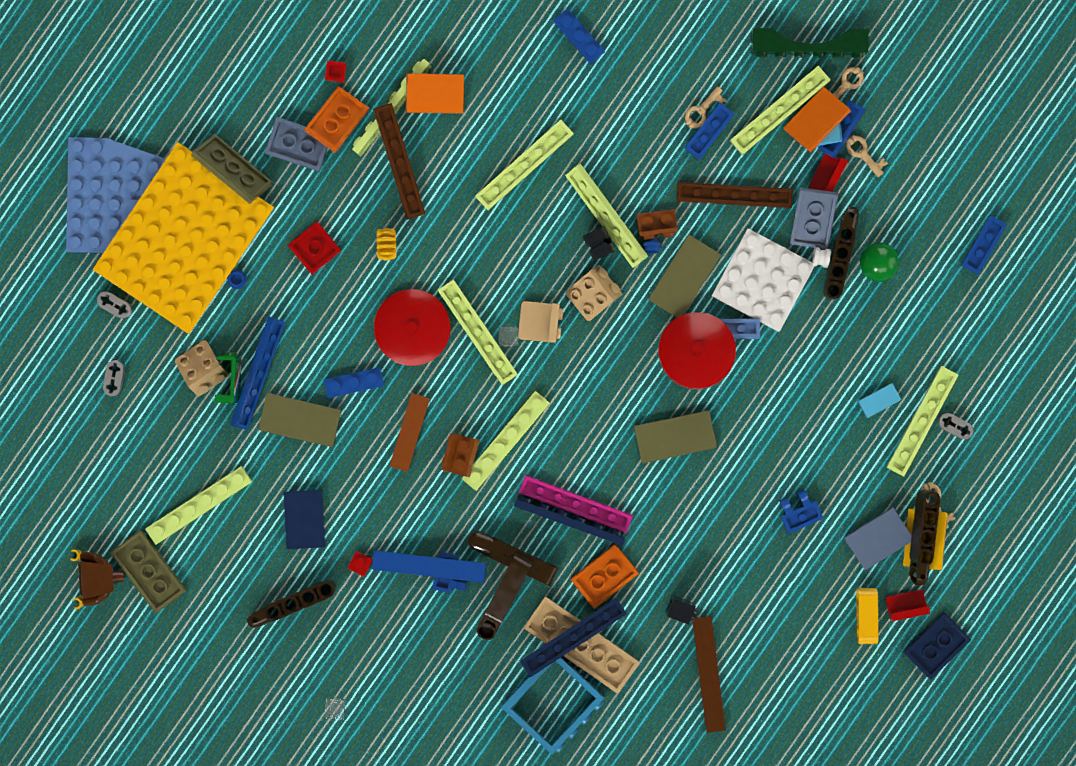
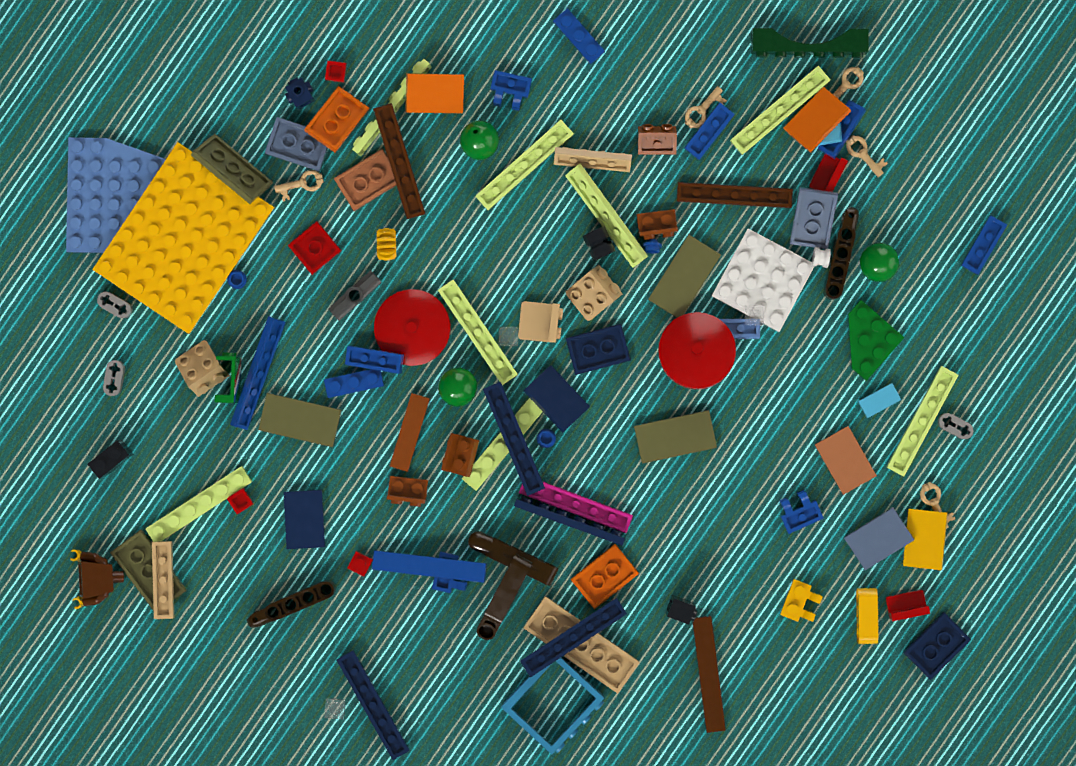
(110, 459): none -> black brick
(163, 580): none -> tan plate
(240, 501): none -> red plate
(283, 188): none -> tan piece
(302, 99): none -> dark blue brick
(345, 304): none -> dark grey piece
(366, 180): none -> nougat tile
(373, 704): none -> dark blue plate
(374, 359): none -> blue plate
(407, 490): none -> dark orange bracket
(457, 387): none -> green piece
(479, 140): none -> green piece
(510, 84): none -> blue plate
(513, 438): none -> dark blue plate
(546, 438): none -> blue plate
(556, 398): none -> dark blue tile
(592, 159): none -> tan plate
(598, 349): none -> dark blue tile
(657, 139): none -> bracket
(754, 315): none -> clear plate
(796, 599): none -> yellow plate
(845, 460): none -> nougat tile
(869, 339): none -> green plate
(919, 528): dark brown piece -> none

